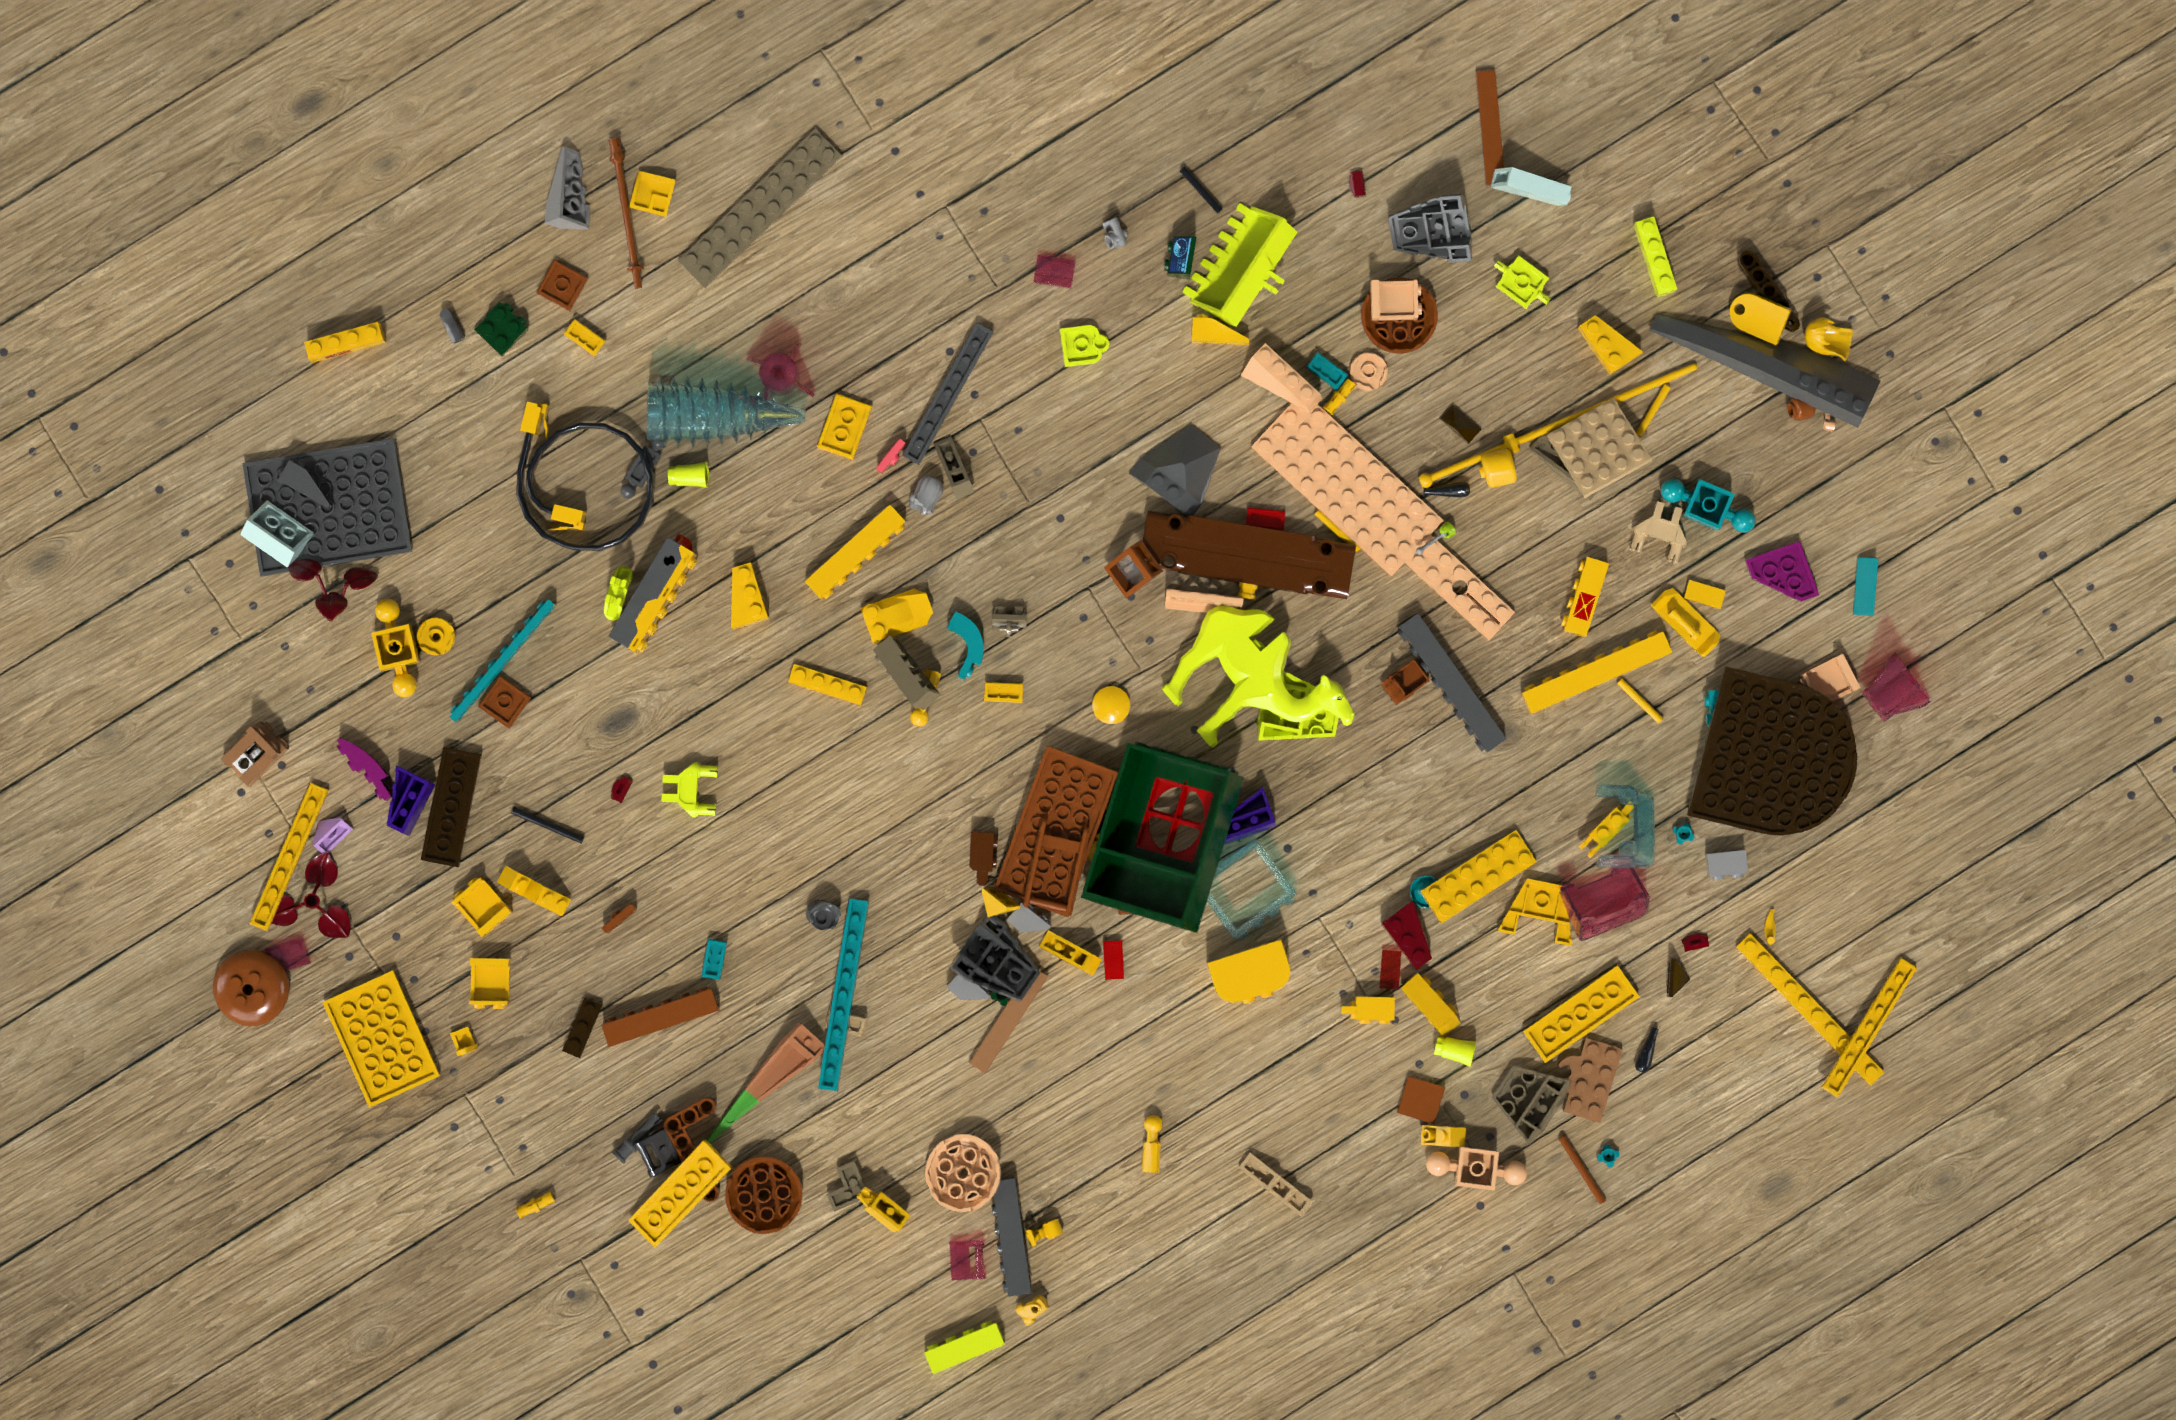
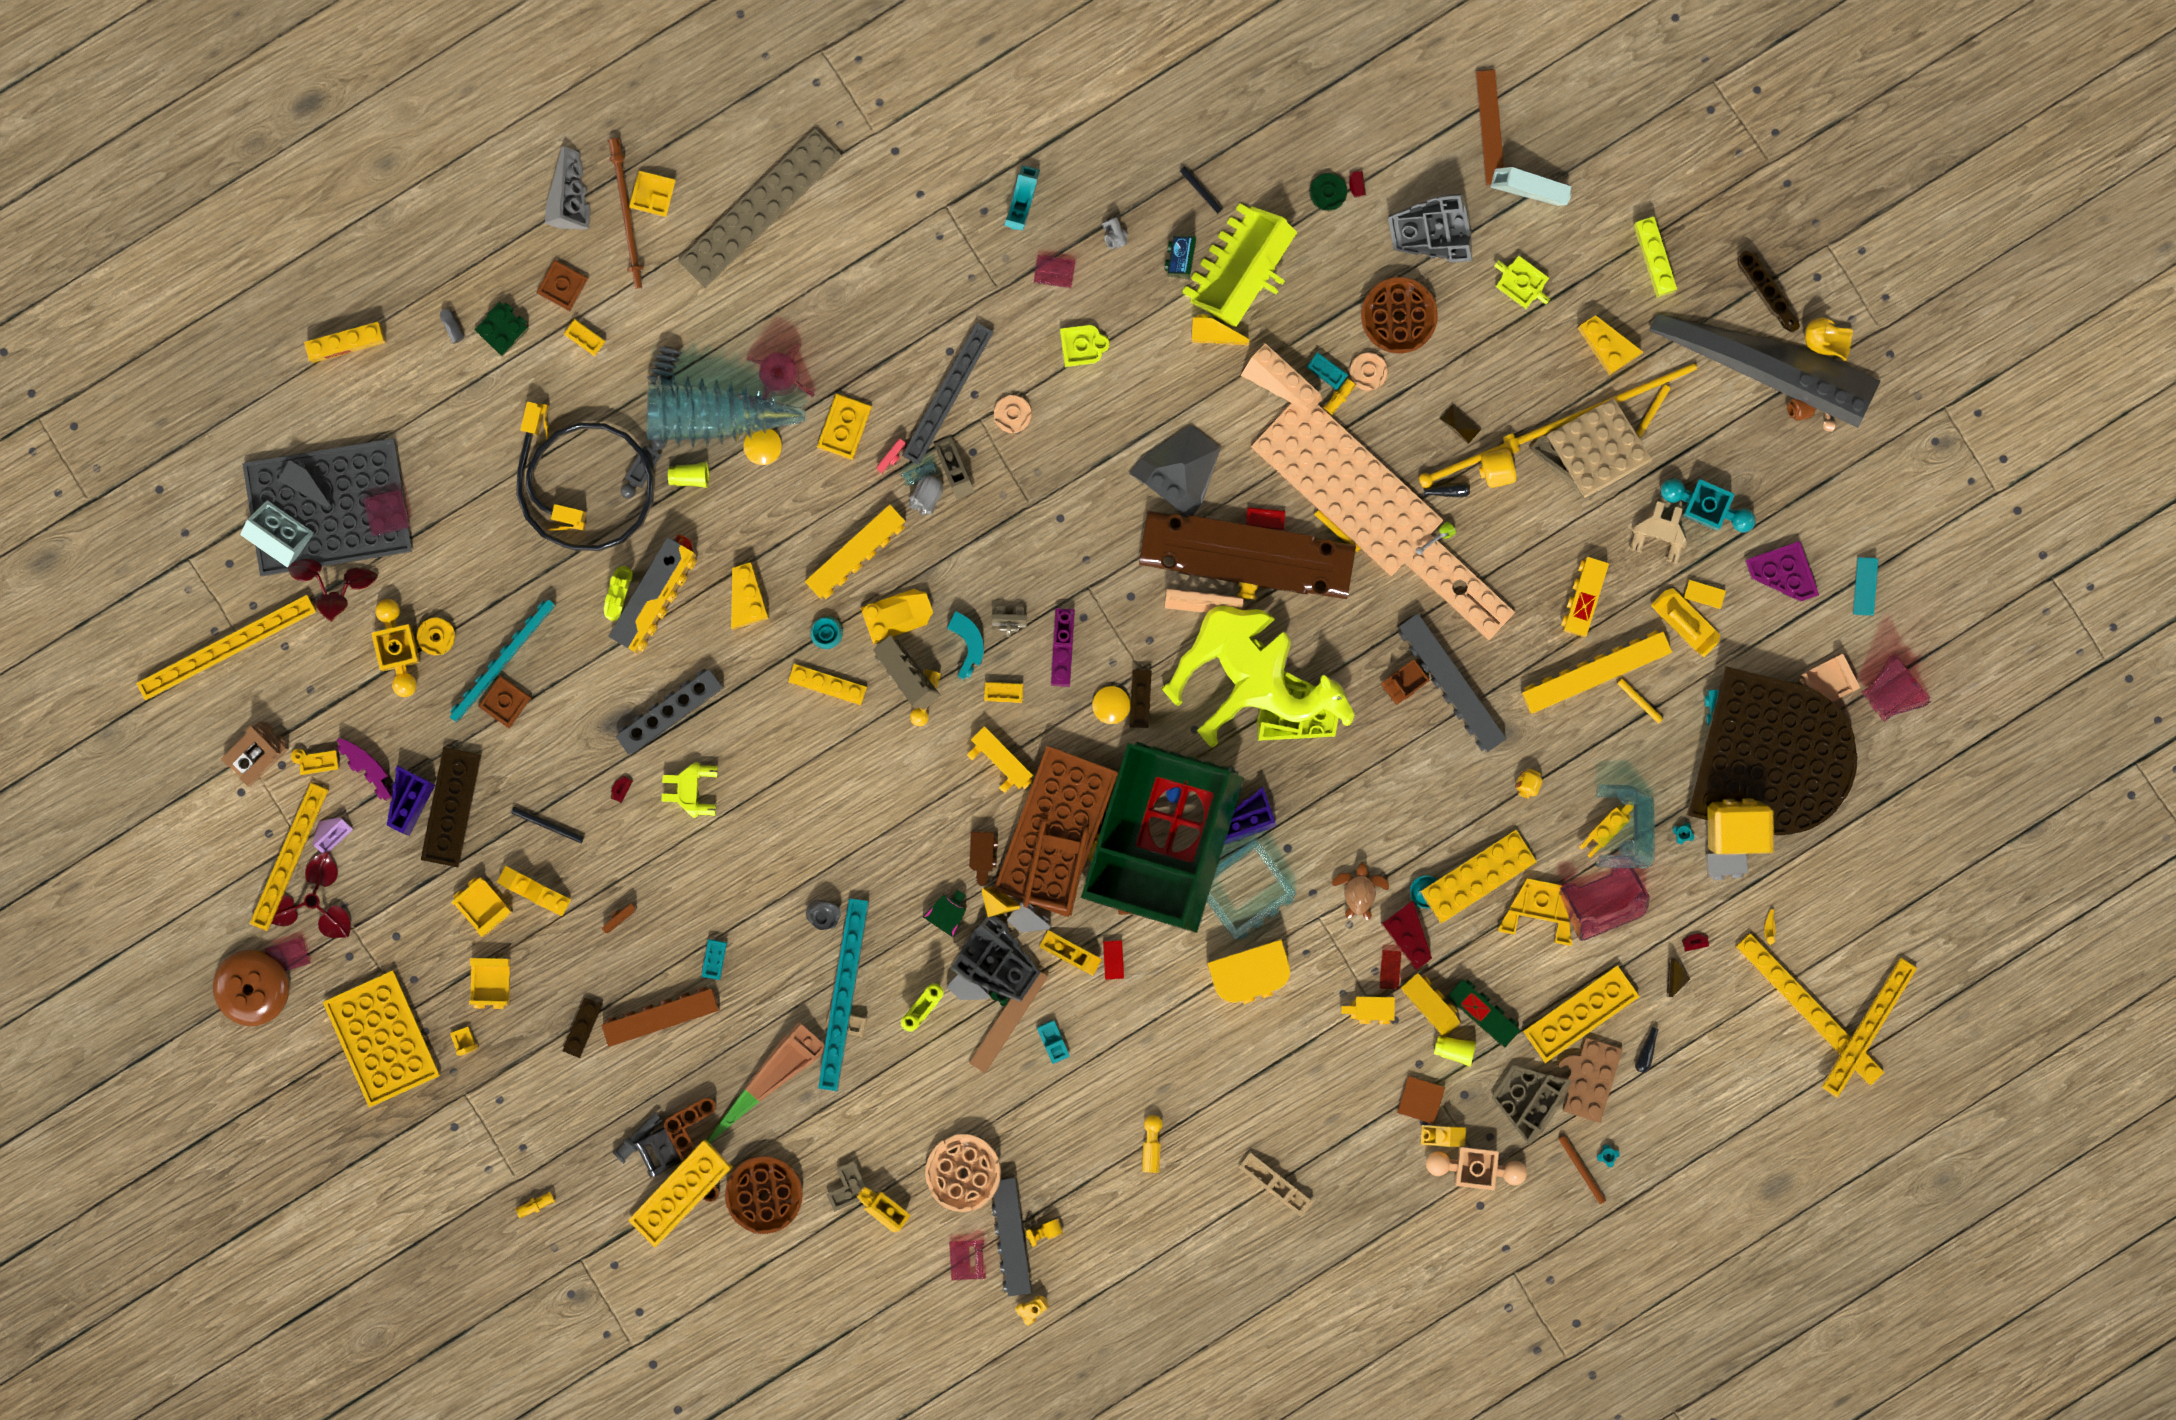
(226, 647): none -> yellow plate
(315, 762): none -> yellow hinge
(386, 513): none -> clear pink plate
(625, 735): none -> dark grey brick
(664, 364): none -> dark grey piece
(763, 447): none -> yellow dish
(826, 632): none -> teal hat
(922, 471): none -> clear light blue bar
(922, 1007): none -> neon yellow connector
(947, 913): none -> dark green torso
(964, 1347): neon yellow brick -> none
(1002, 758): none -> yellow brick
(1012, 414): none -> light nougat tile
(1022, 198): none -> teal arch
(1053, 1041): none -> teal slope
(1062, 647): none -> magenta slope
(1133, 569): dark orange window -> none
(1140, 698): none -> dark brown plate
(1173, 794): none -> blue plate
(1328, 192): none -> dark green tile
(1360, 890): none -> animal
(1395, 300): light nougat panel -> none
(1483, 1013): none -> dark green brick
(1529, 783): none -> yellow head
(1740, 827): none -> yellow plate
(1761, 317): yellow tile -> none

